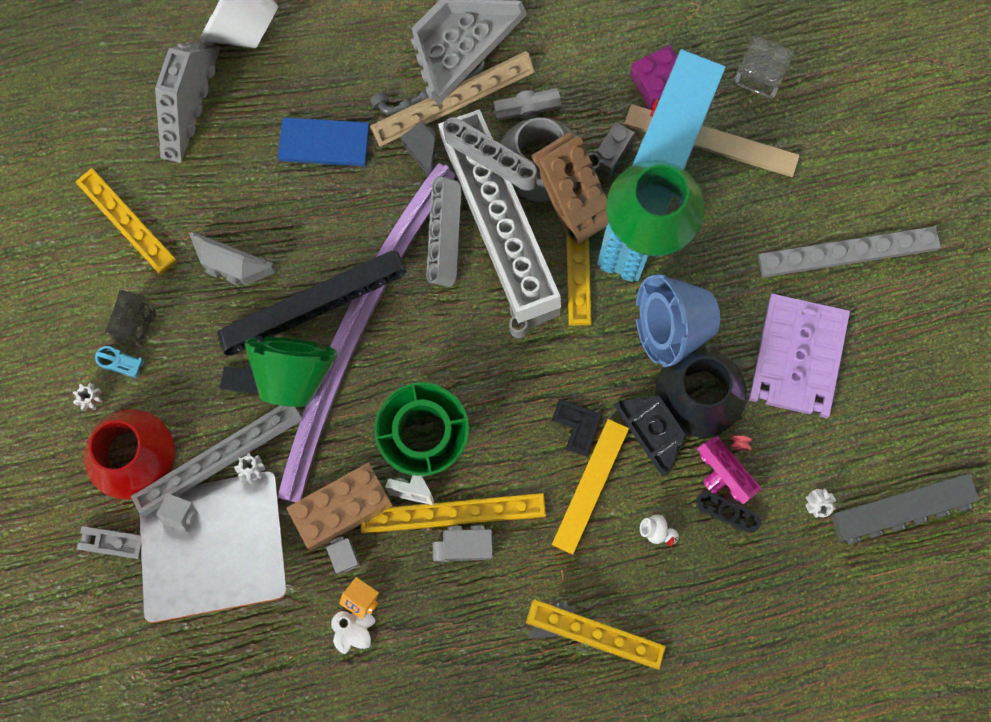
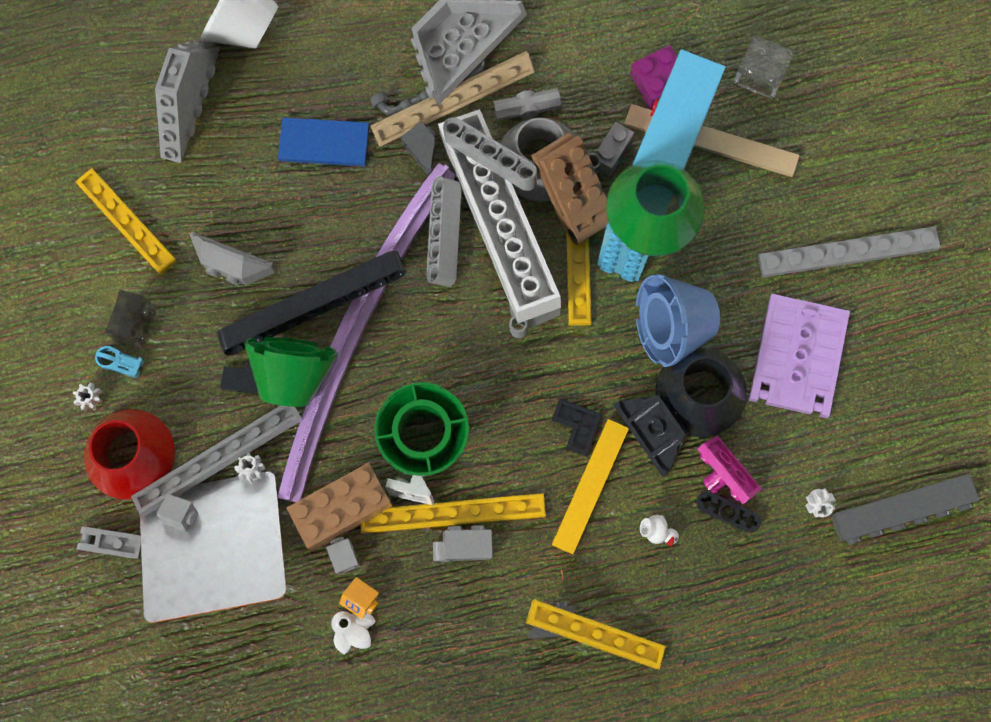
(741, 443): coral bush -> none

